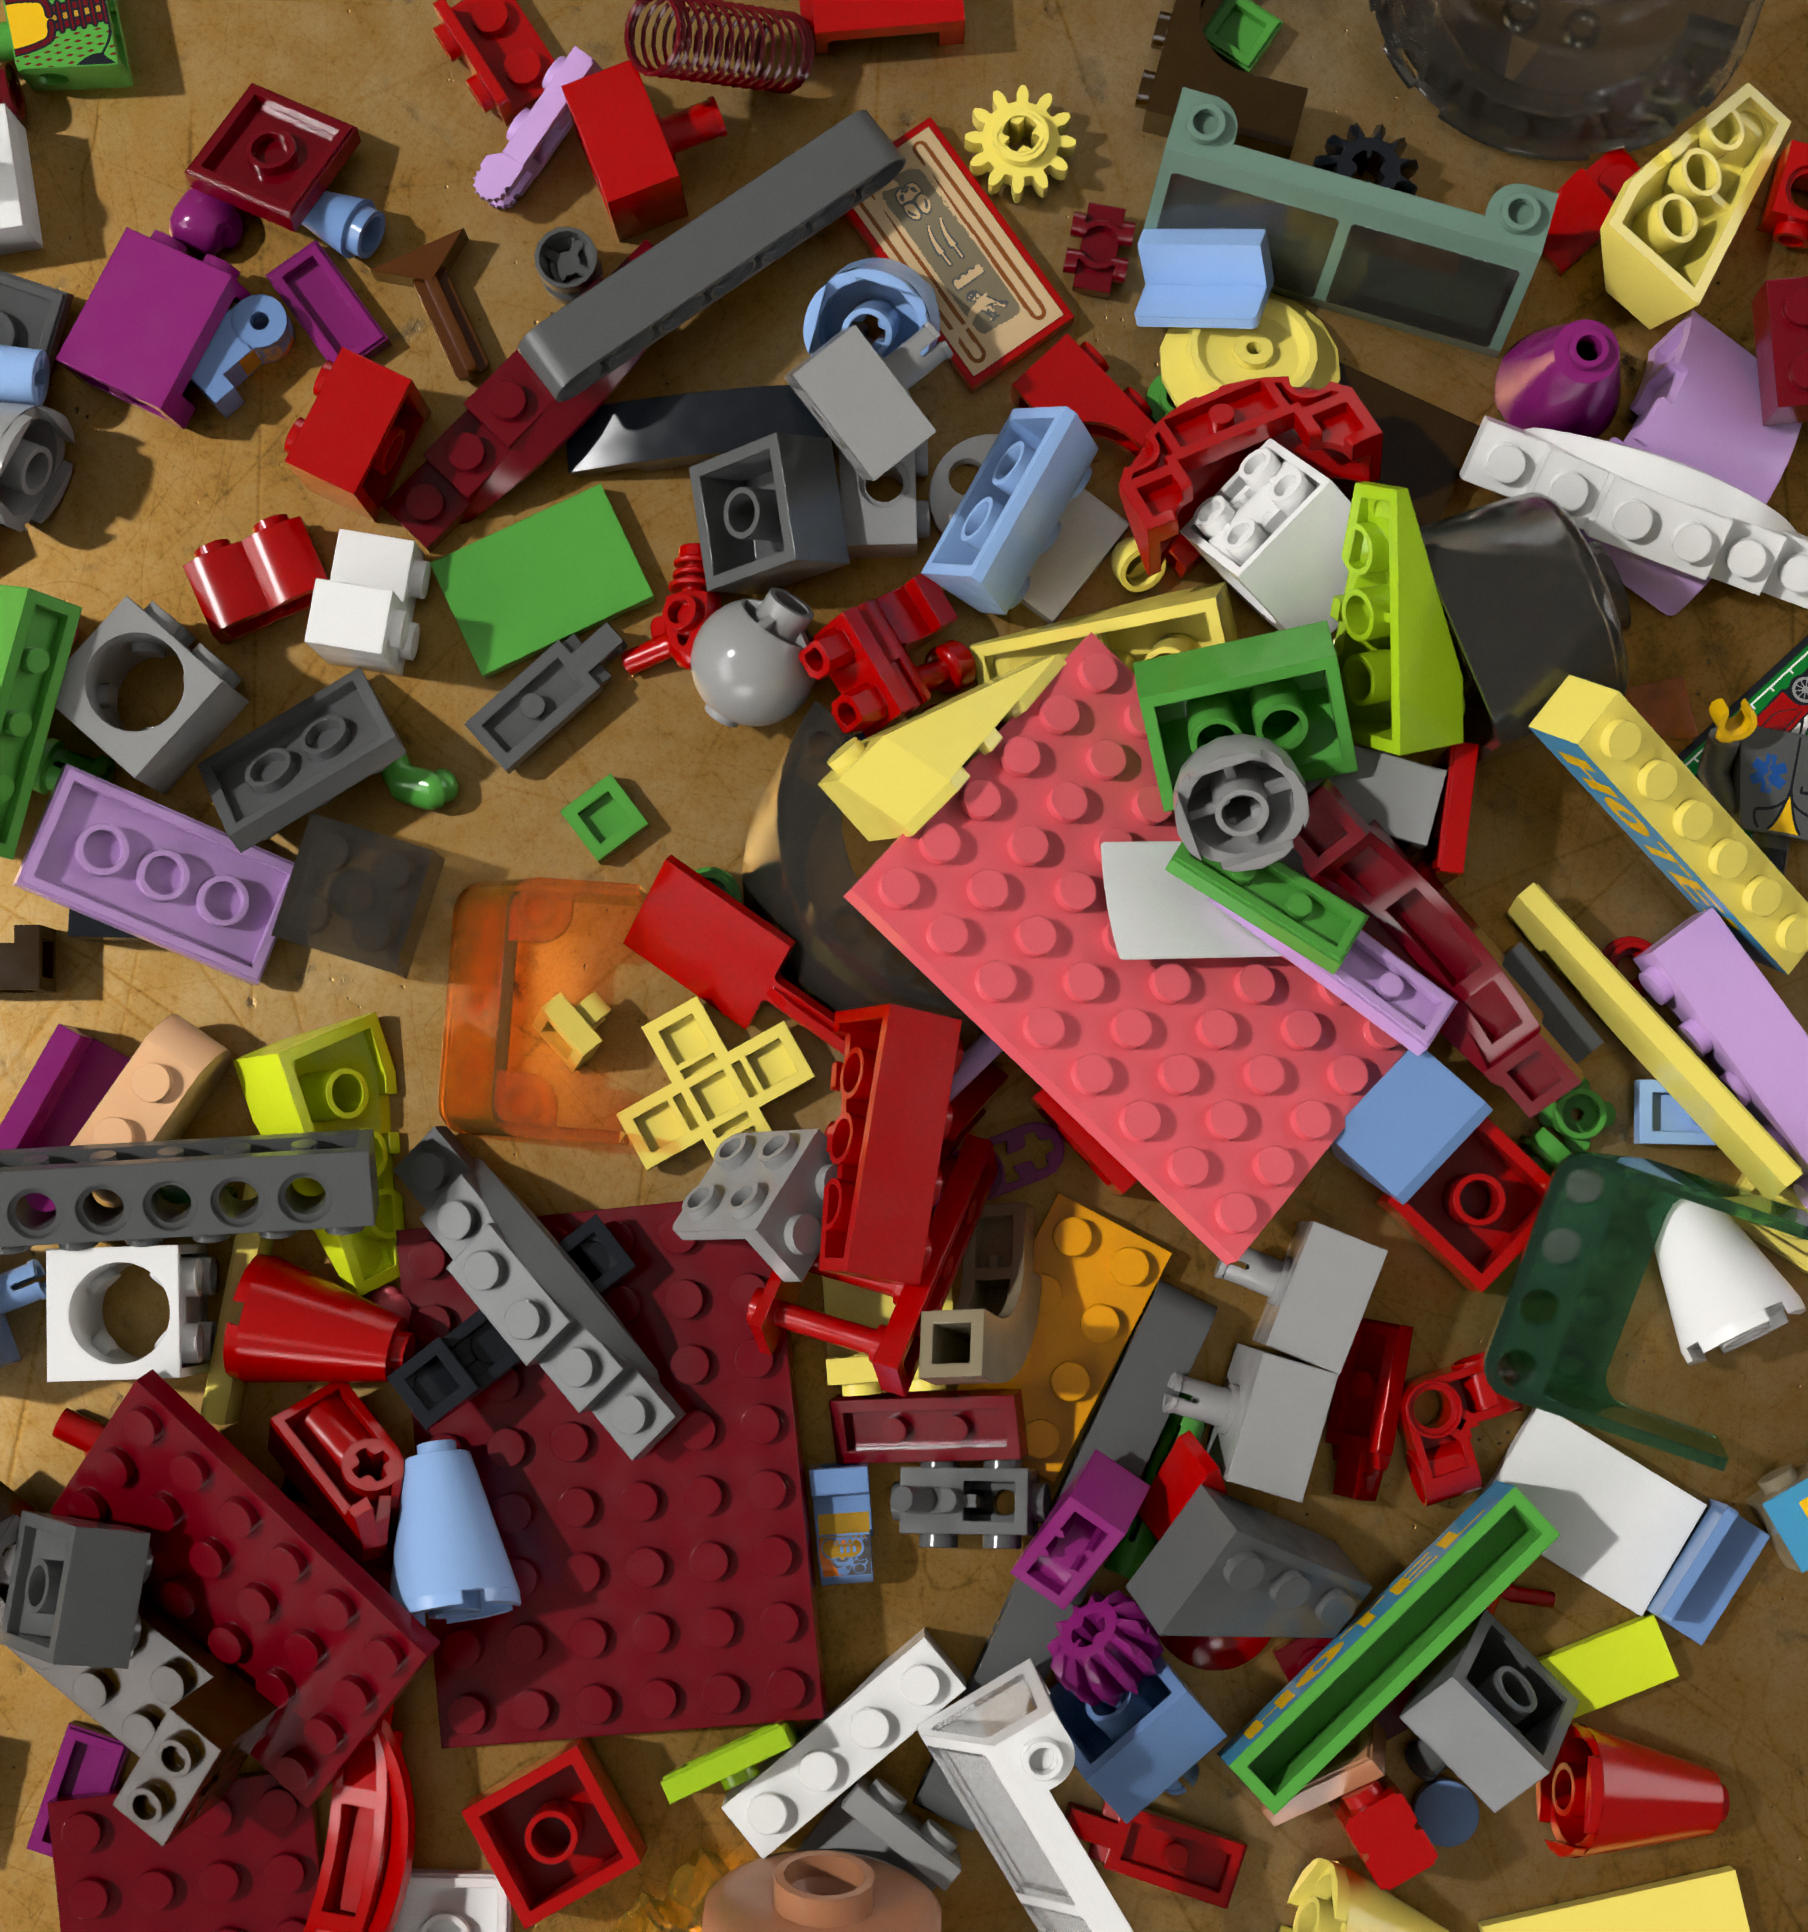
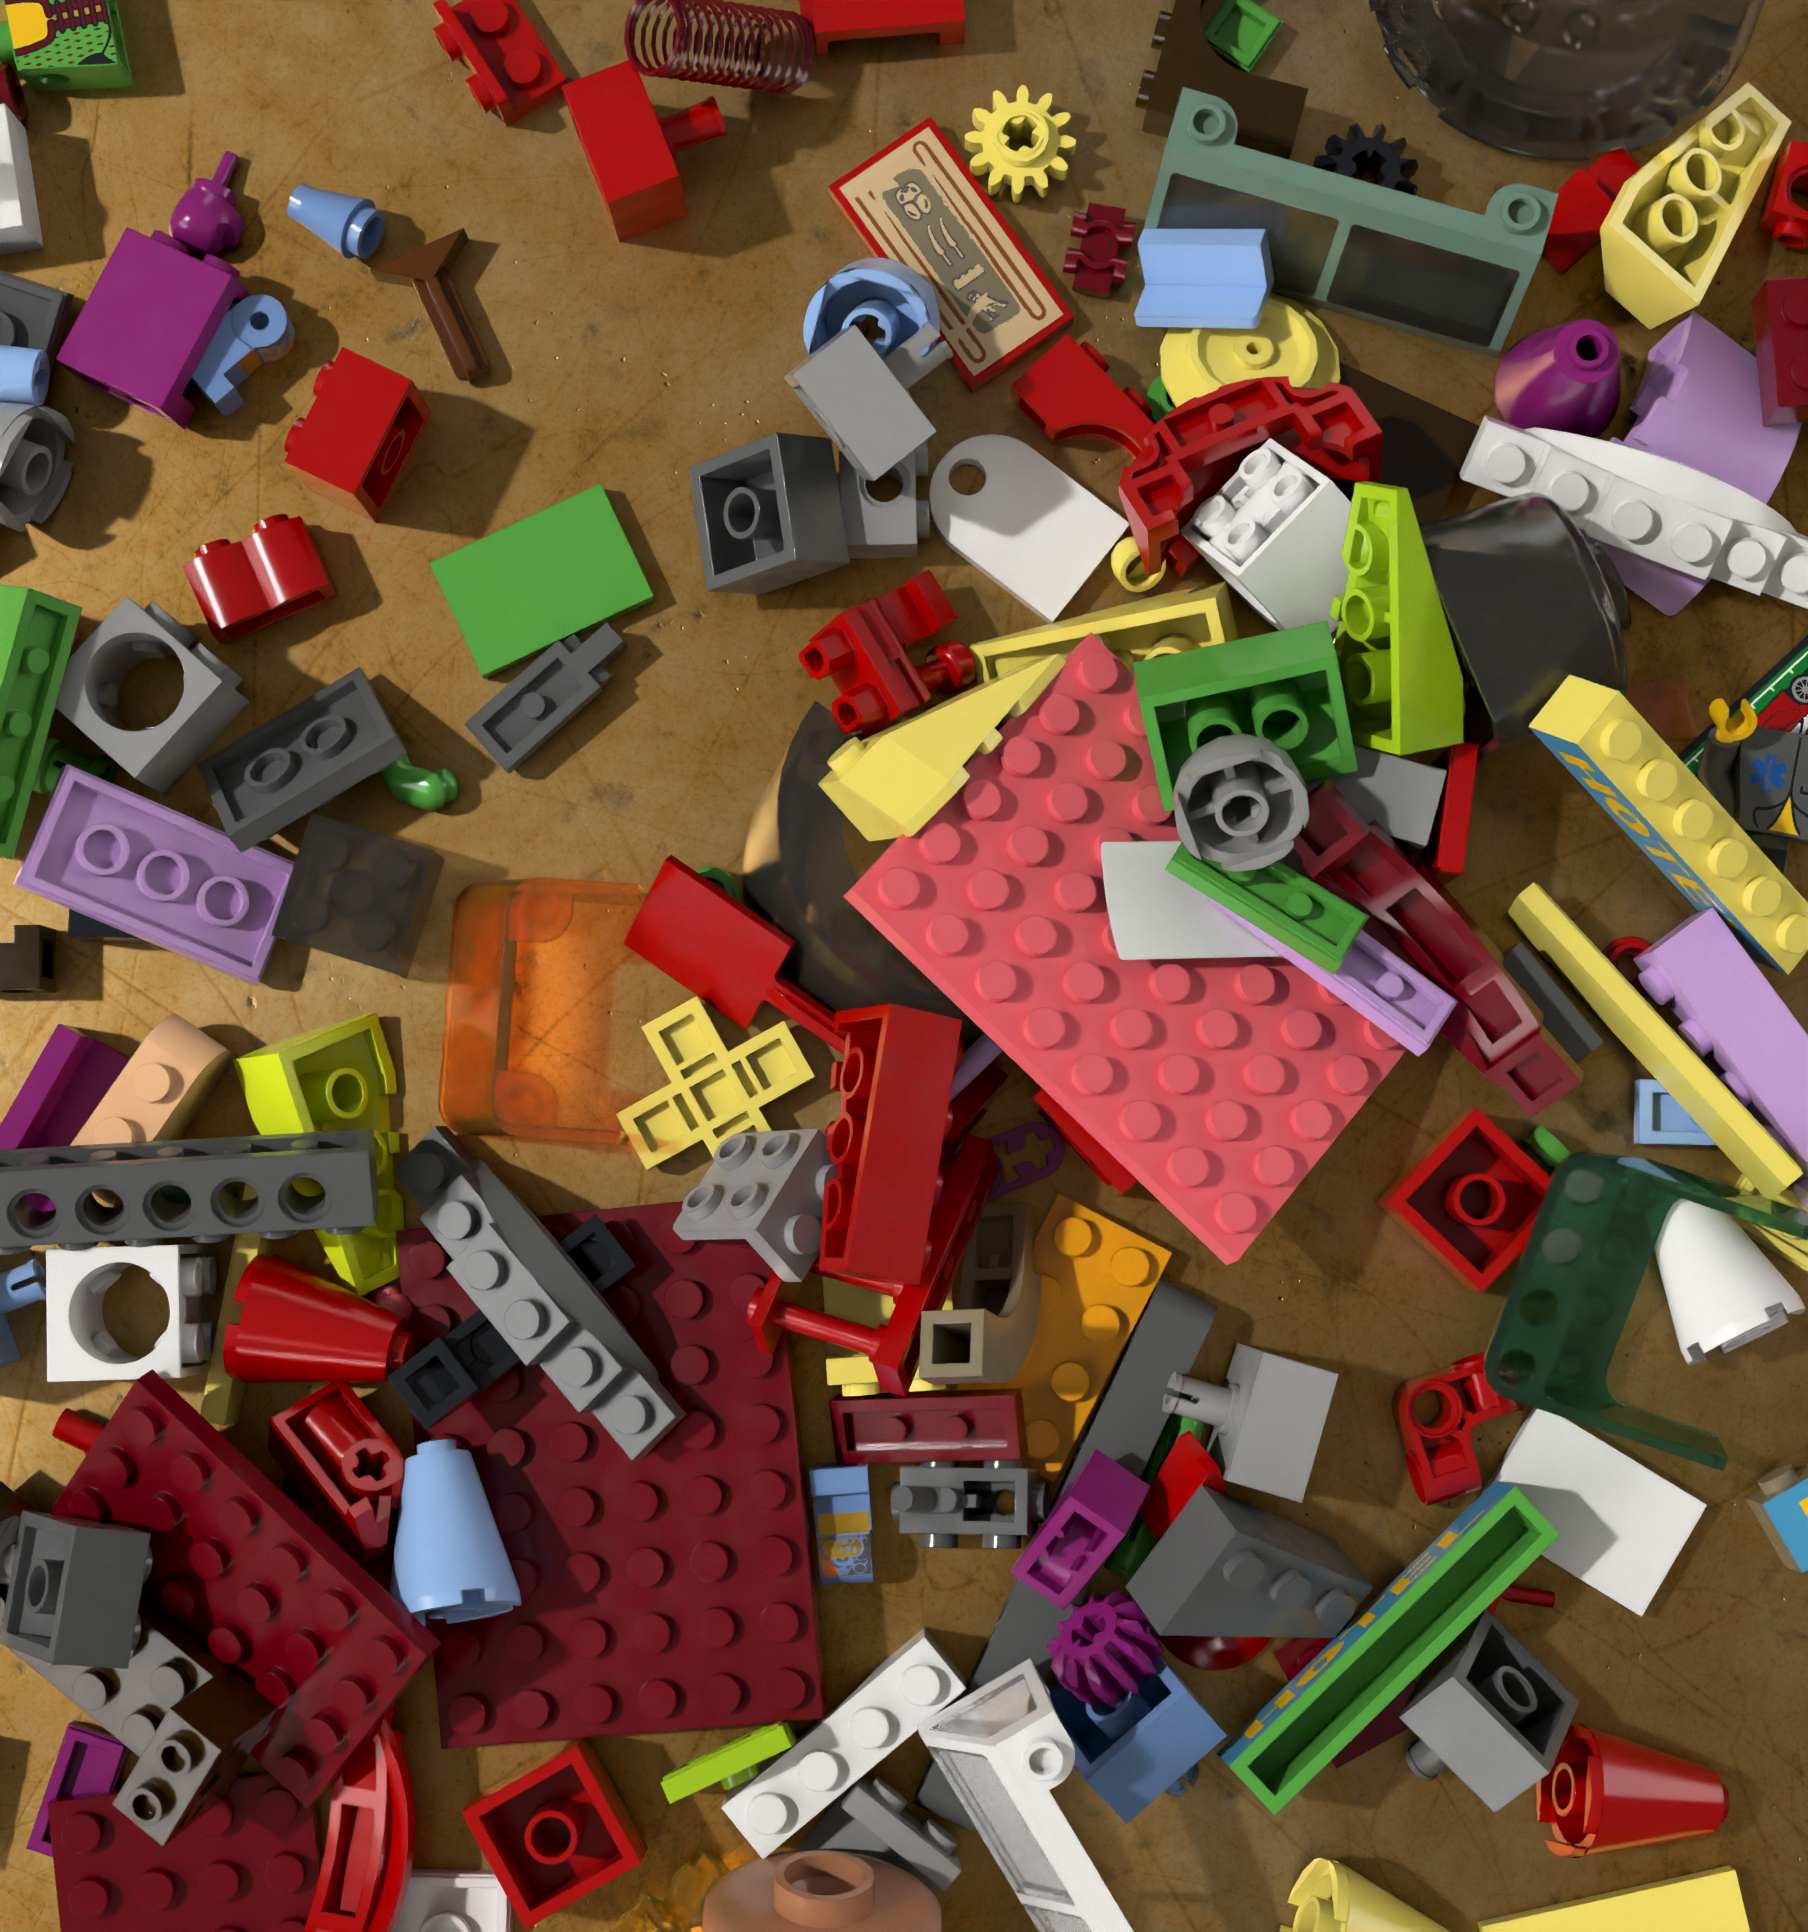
(272, 157): dark red tile -> none
(326, 304): magenta tile -> none
(369, 603): white brick -> none
(495, 444): dark red piece -> none
(533, 135): lavender hinge -> none
(563, 255): dark grey wheel -> none
(572, 1029): light yellow tile -> none
(605, 818): bright green tile -> none
(681, 615): red piece -> none
(684, 428): black slope -> none
(711, 256): dark grey beam -> none
(750, 661): light grey brick -> none
(1013, 508): light blue slope -> none
(1162, 1851): red hinge -> none
(1311, 1293): light grey brick -> none
(1351, 1768): nougat tile -> none
(1368, 1407): red hinge -> none
(1384, 1832): red brick -> none
(1409, 1125): medium blue slope -> none
(1446, 1811): medium blue tile -> none
(1578, 1133): bright green plate -> none
(1612, 1663): neon yellow tile -> none
(1707, 1571): medium blue panel -> none

